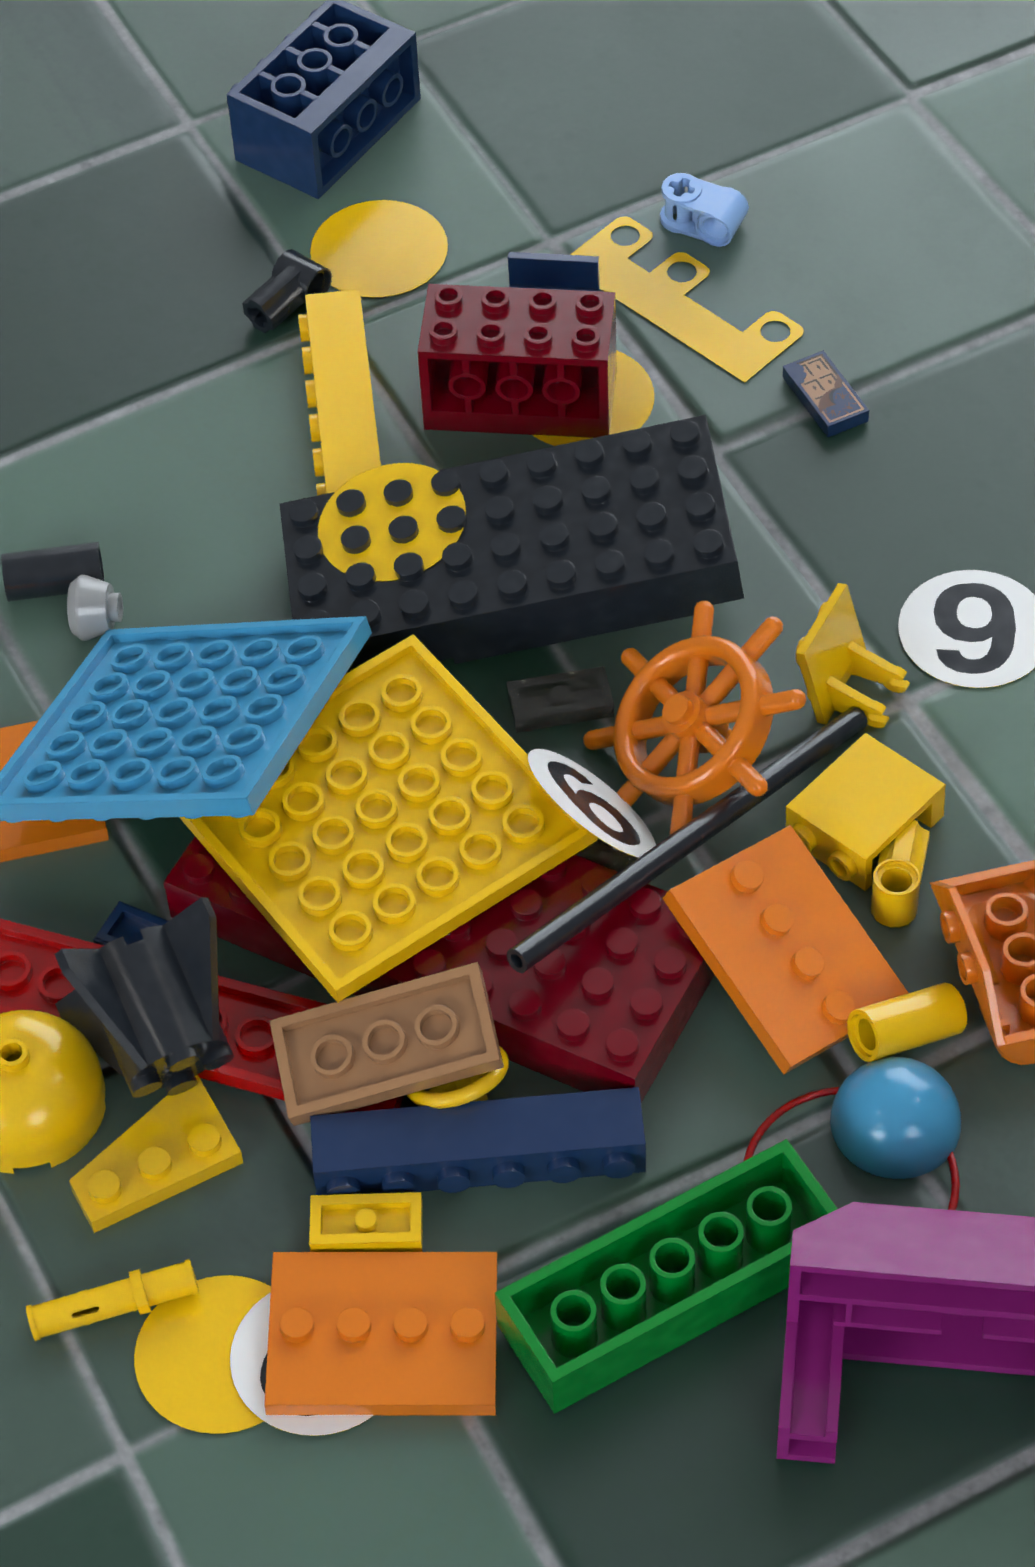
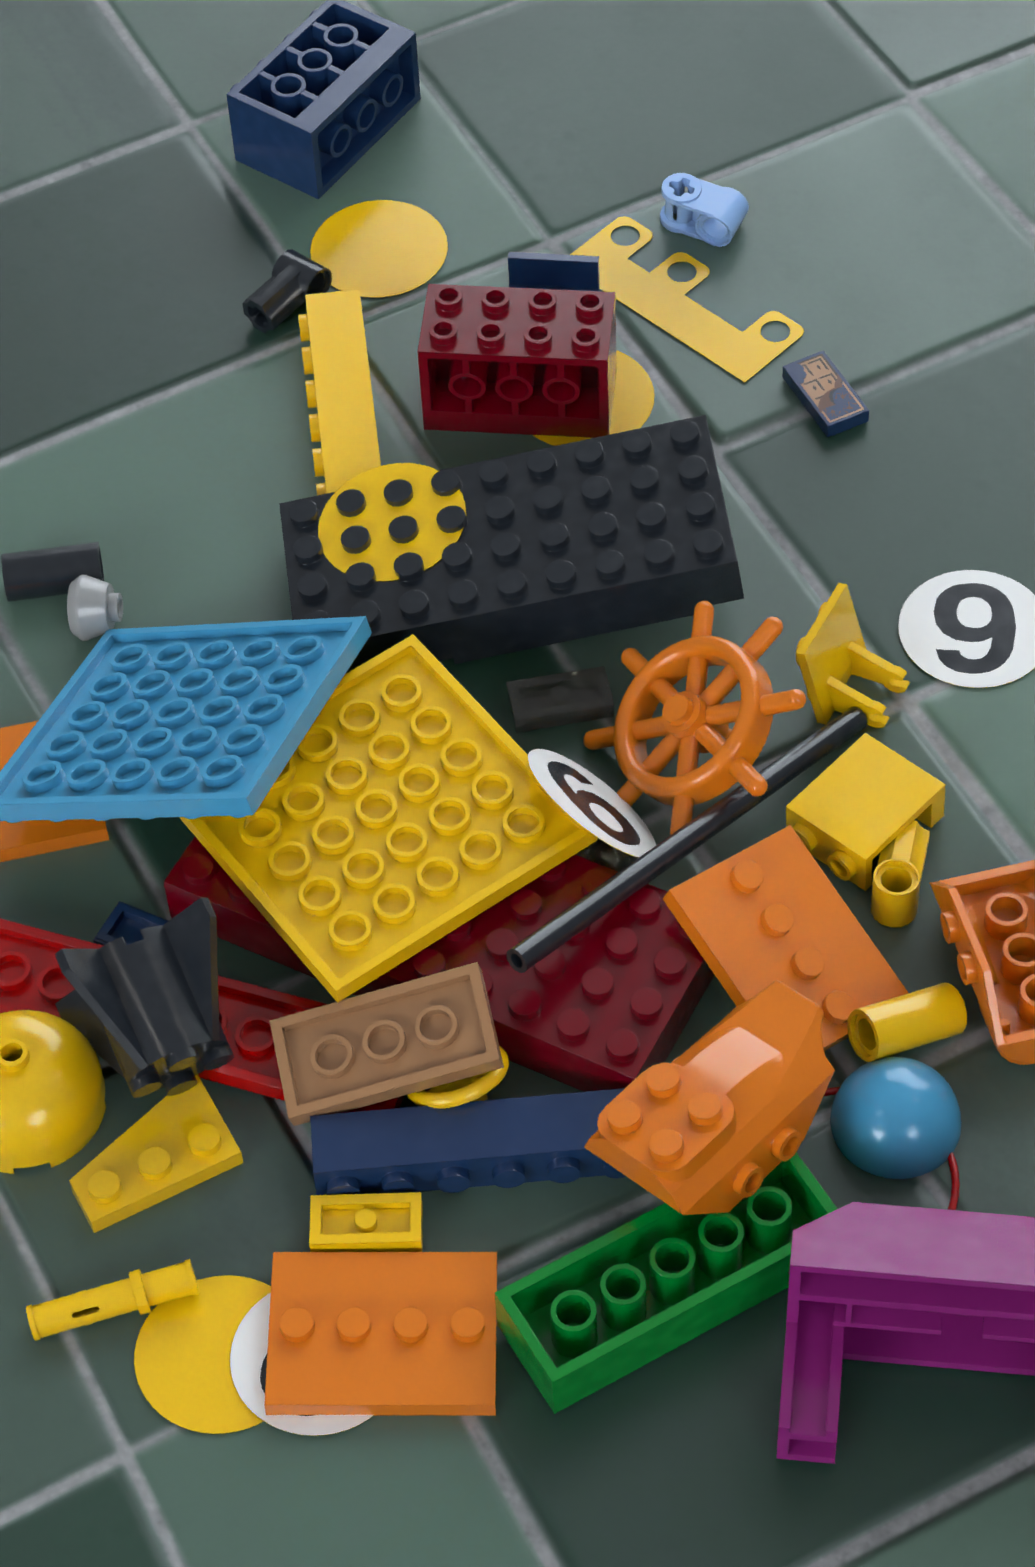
(724, 1109): none -> orange slope

